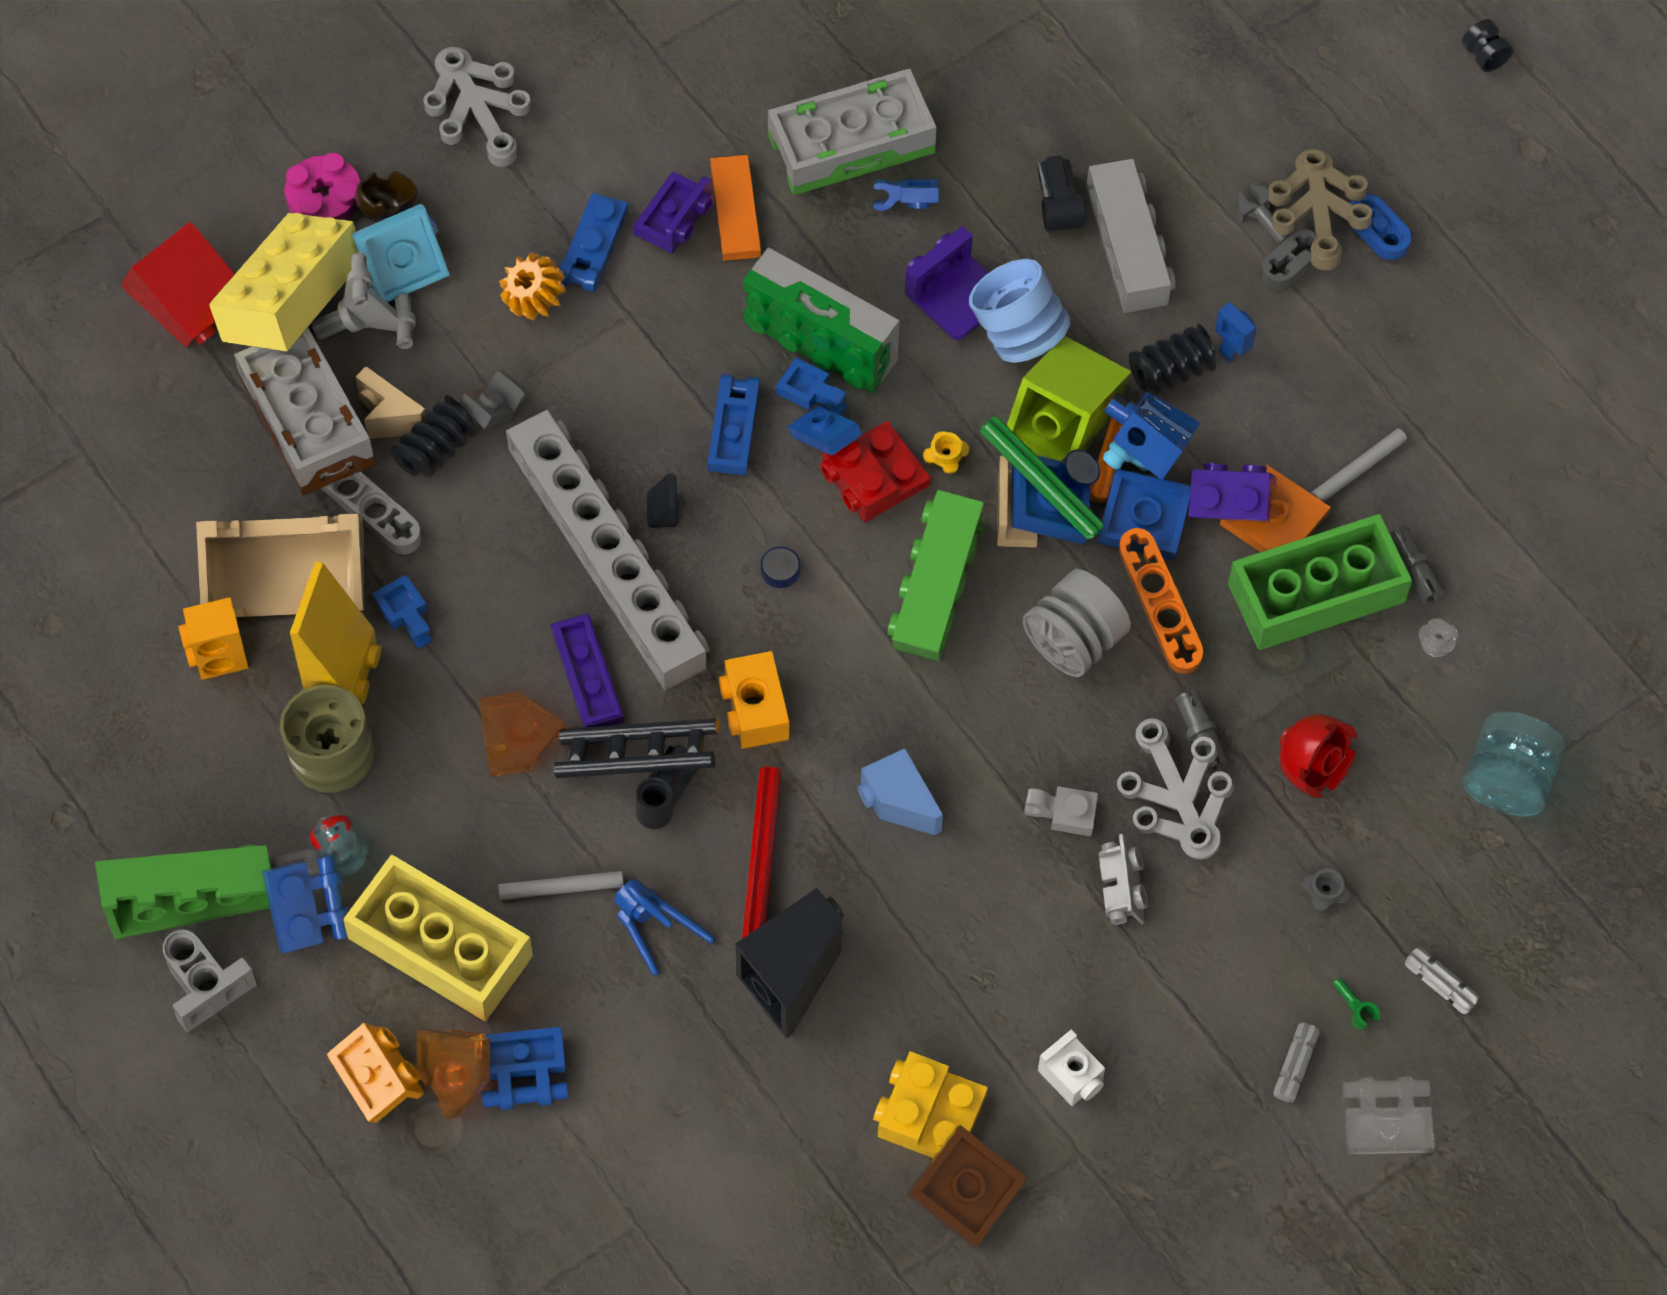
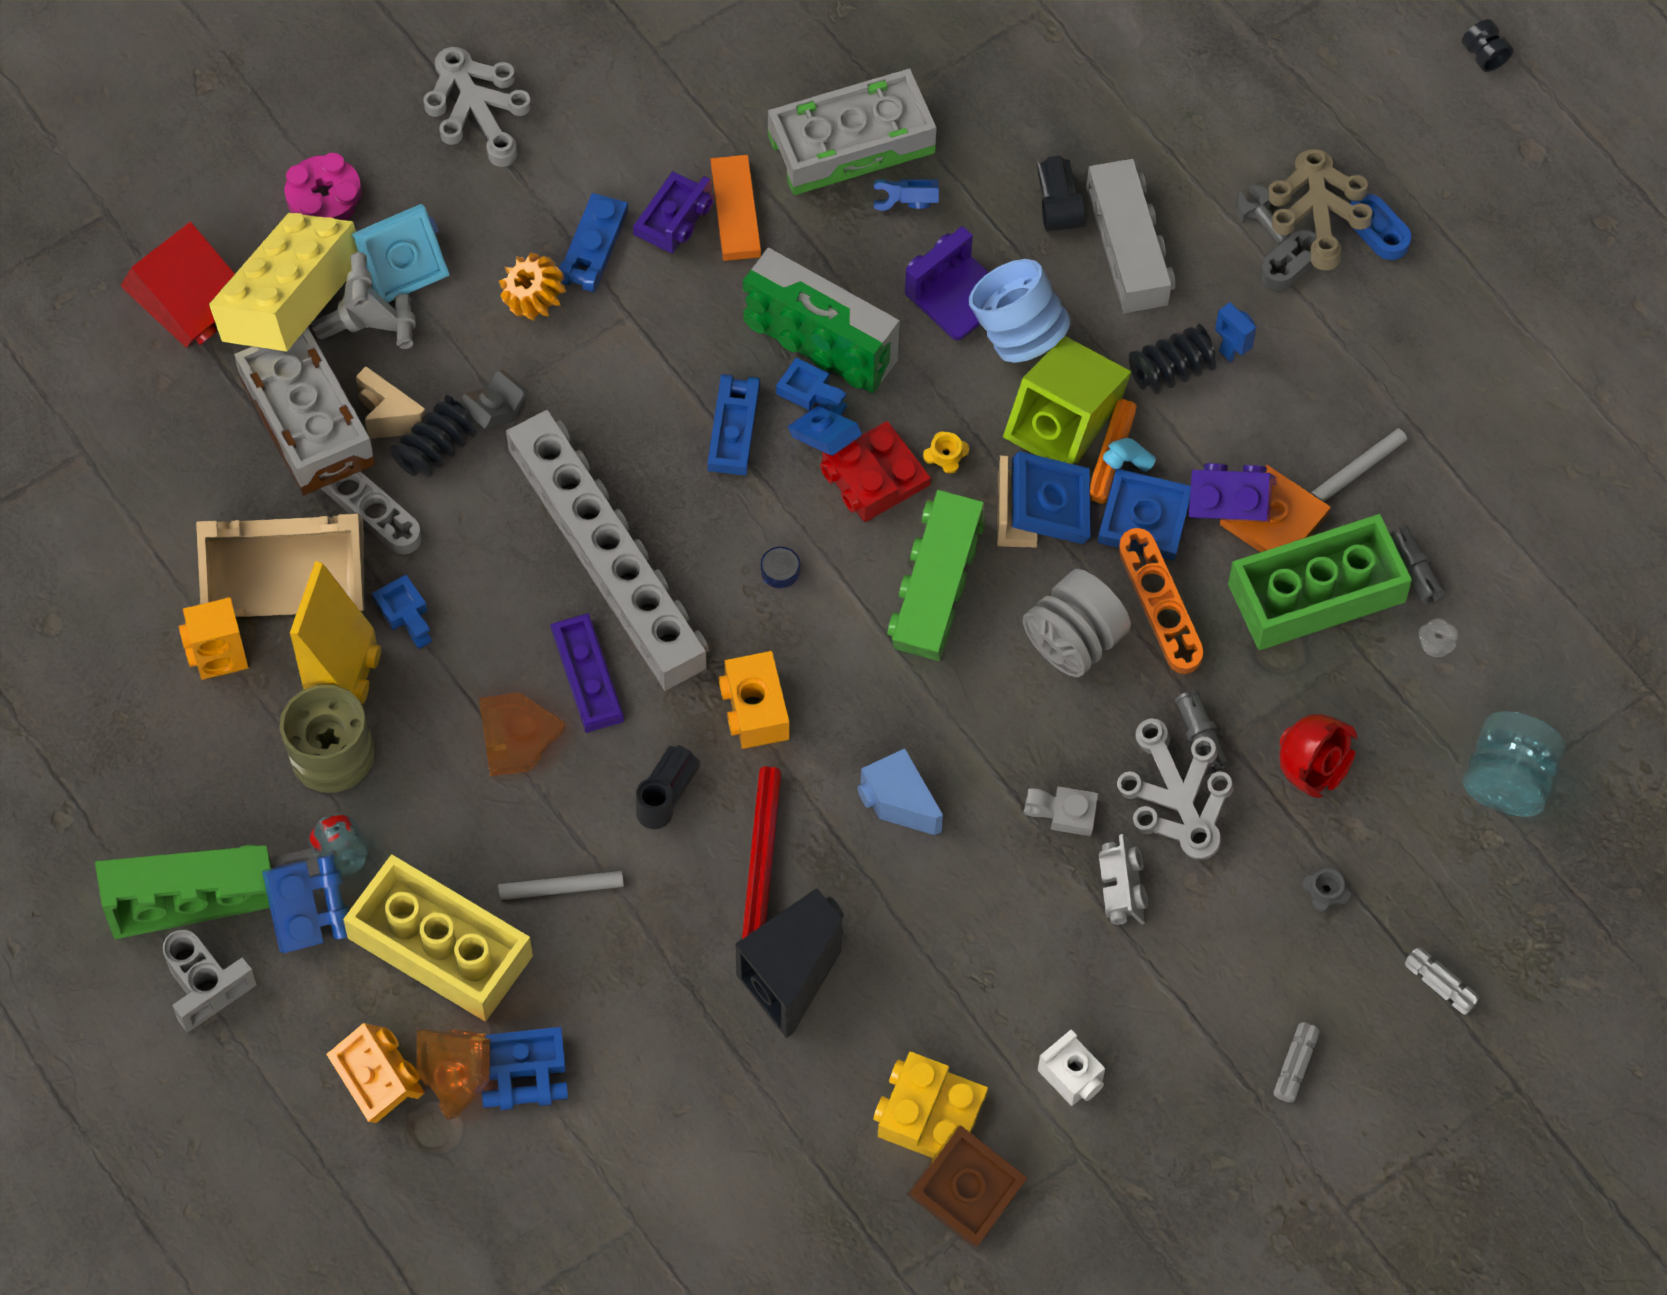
(386, 196): dark brown hair -> none
(643, 903): blue plant -> none
(655, 759): black bar -> none
(662, 503): black slope -> none
(1041, 477): green axle -> none
(1079, 470): tile -> none
(1152, 431): blue torso -> none
(1357, 1006): green hand -> none
(1388, 1129): clear plate -> none

